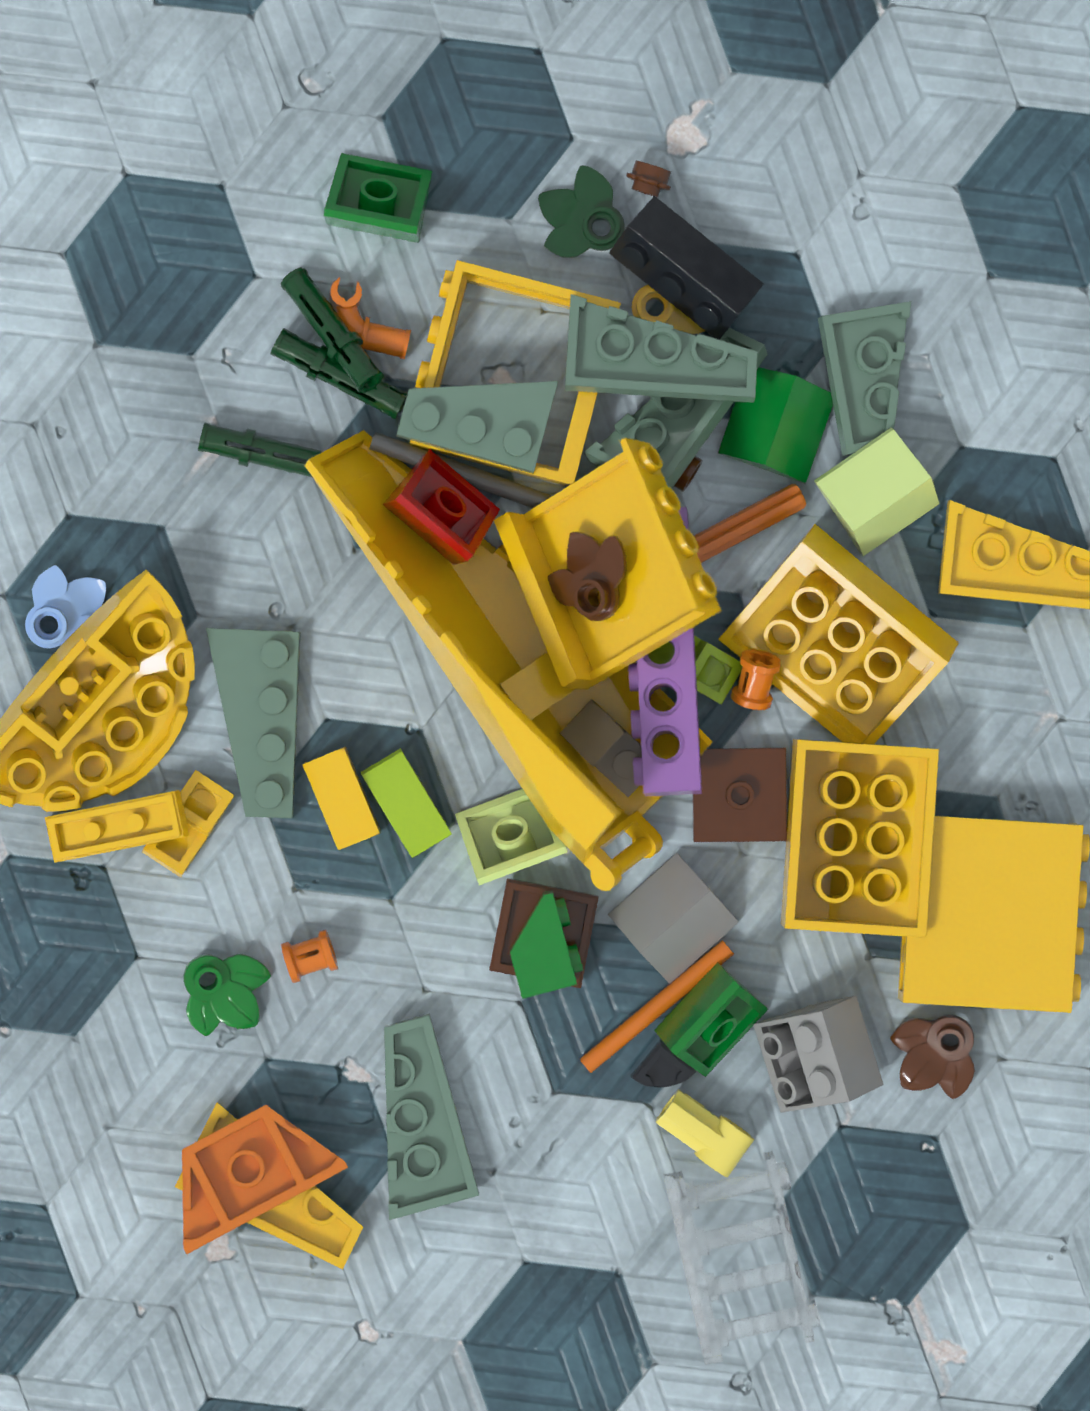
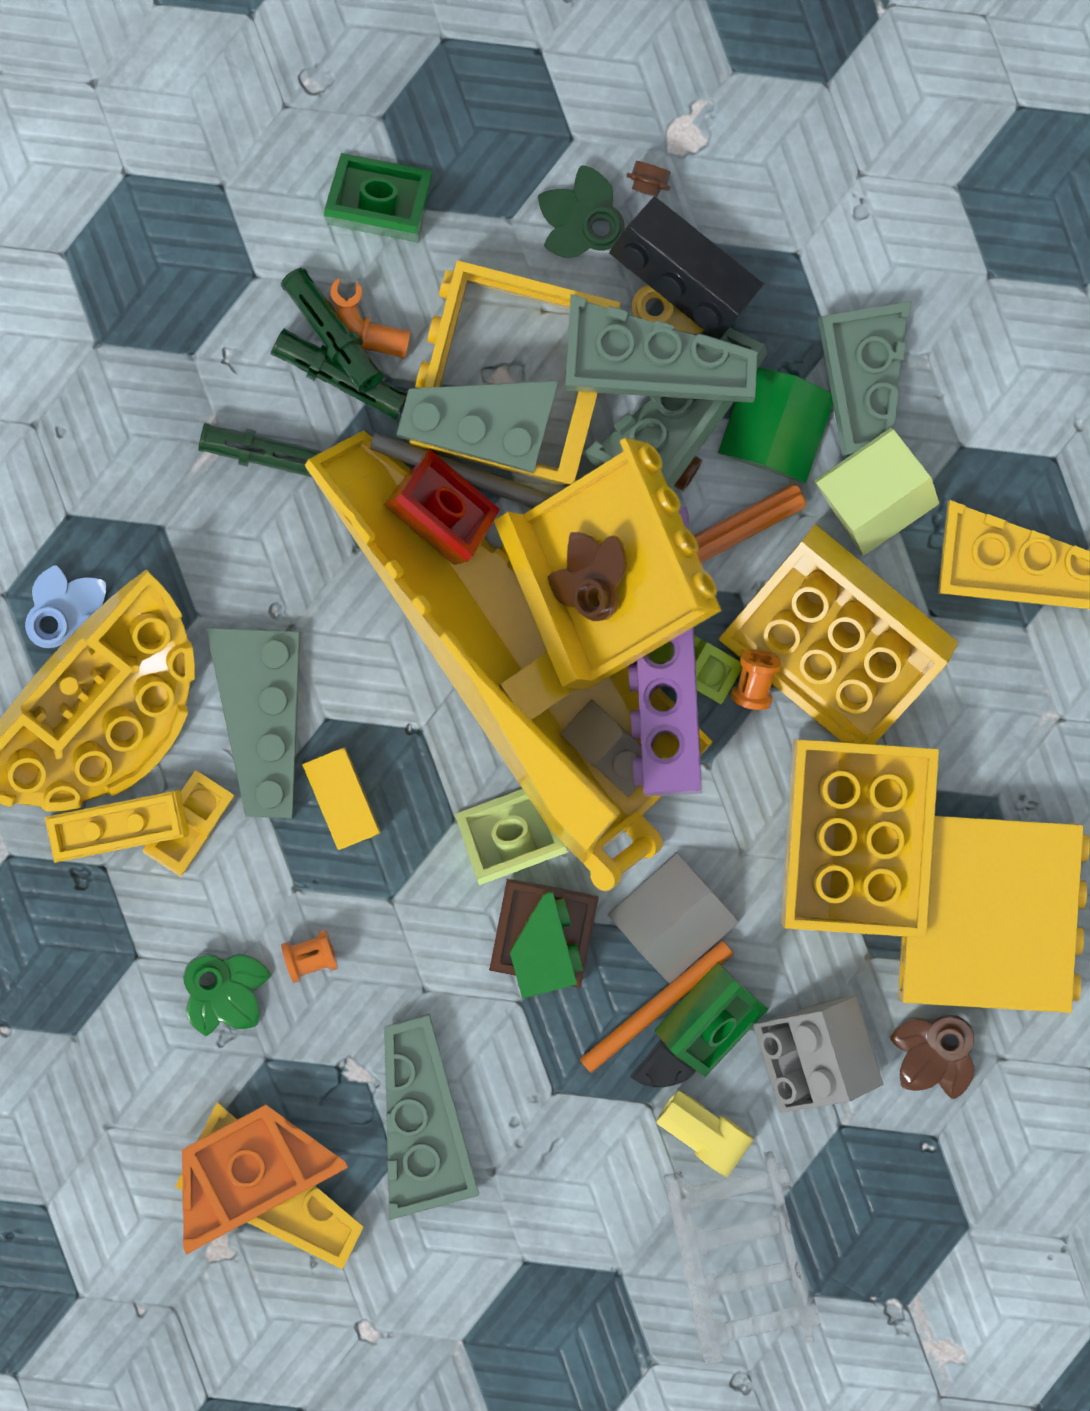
(406, 803): lime slope -> none
(741, 796): reddish brown plate -> none

